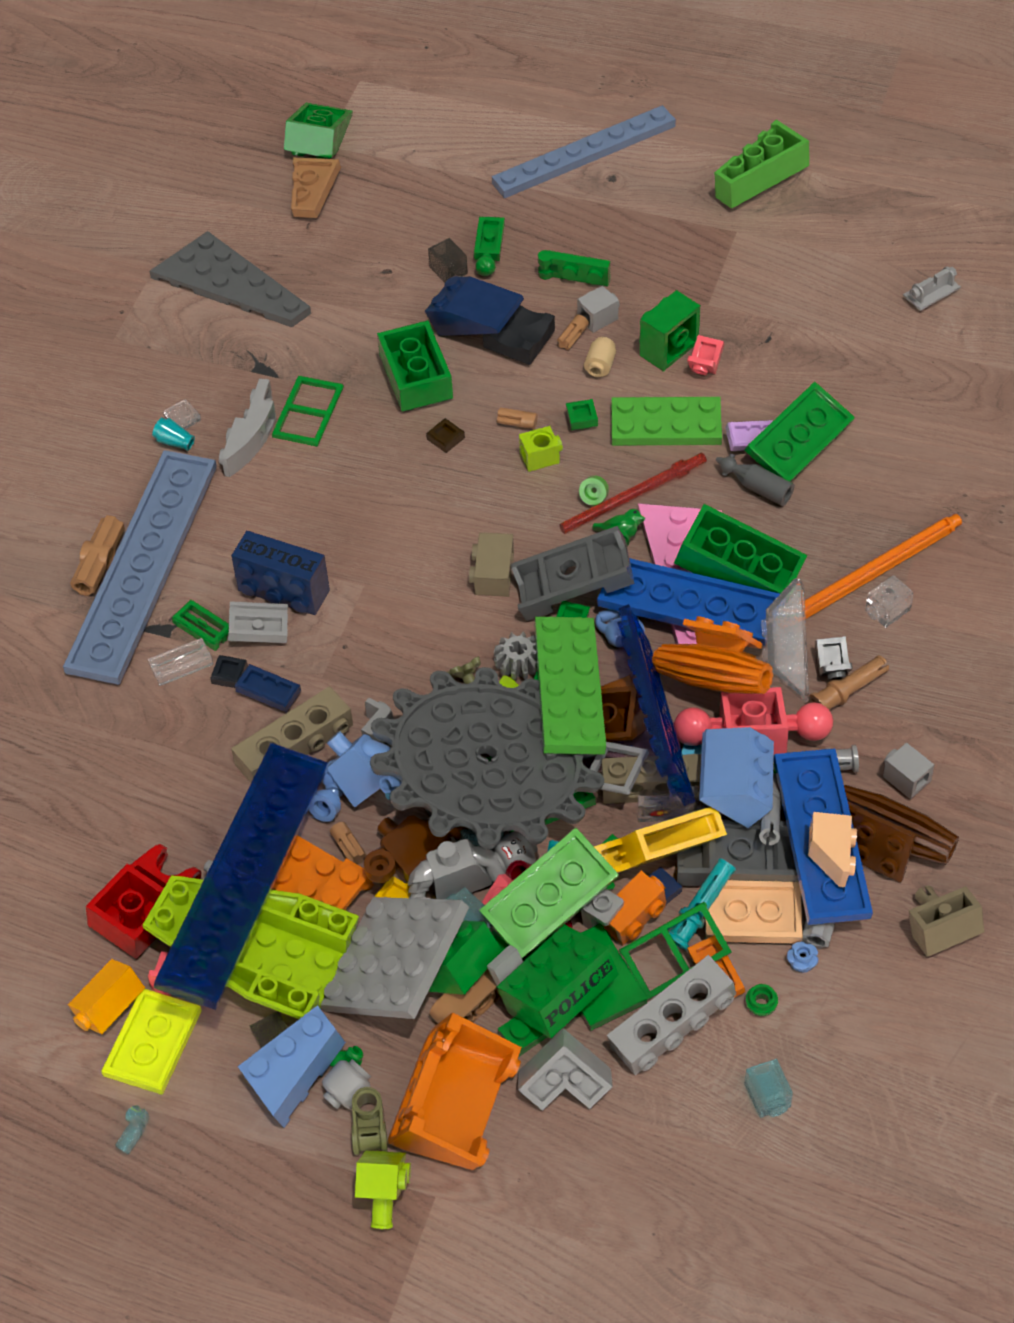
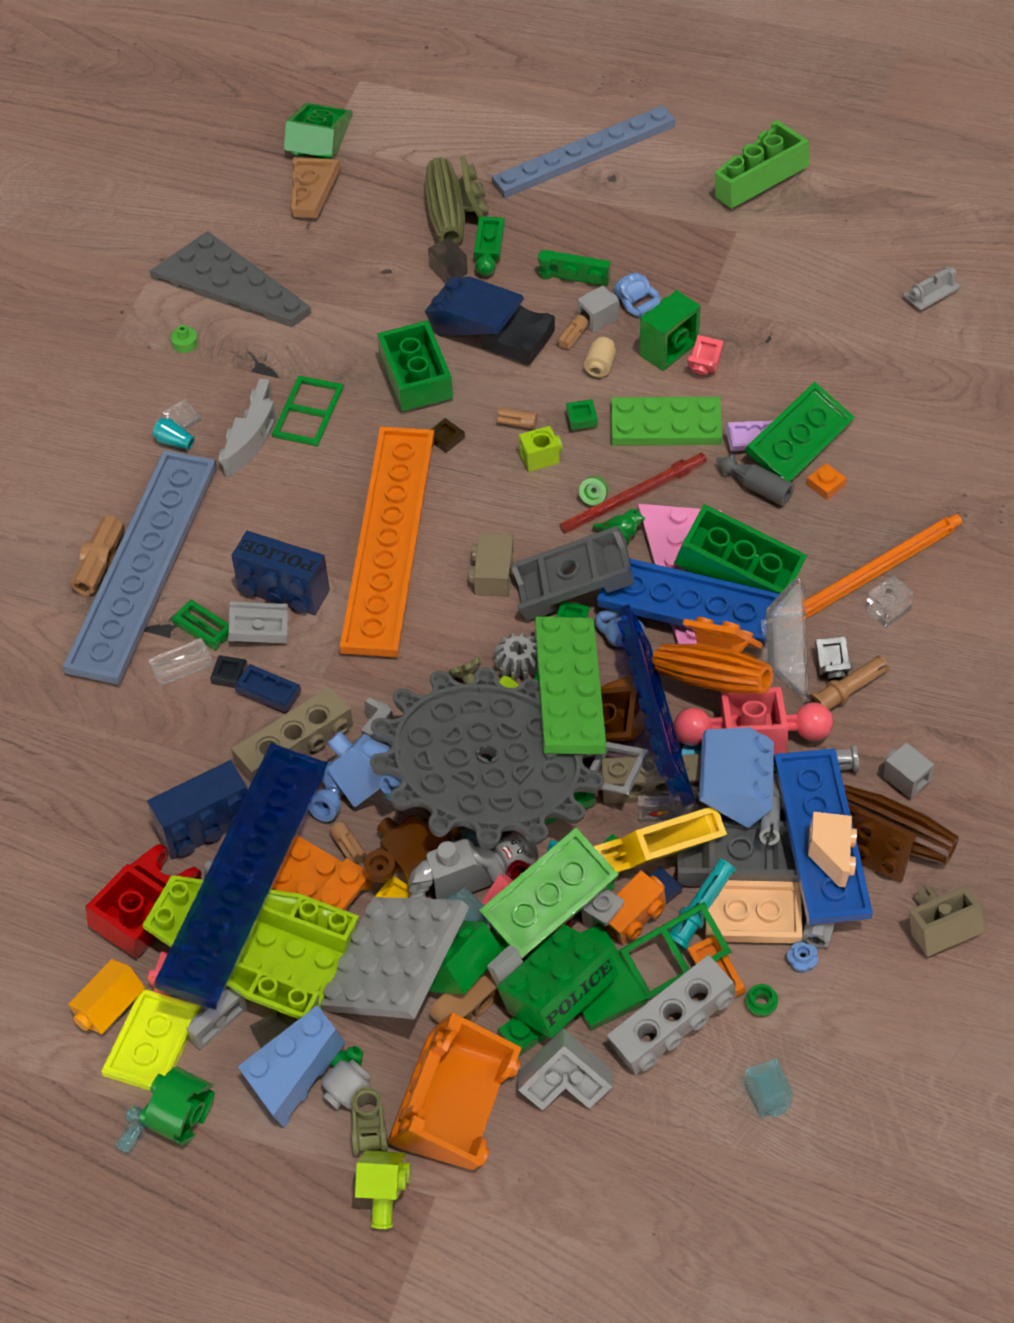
(177, 1104): none -> green brick
(184, 339): none -> bright green tile
(198, 809): none -> dark blue brick
(209, 1024): none -> light grey slope
(387, 543): none -> orange plate
(451, 197): none -> olive plate
(632, 289): none -> medium blue piece
(826, 481): none -> orange plate

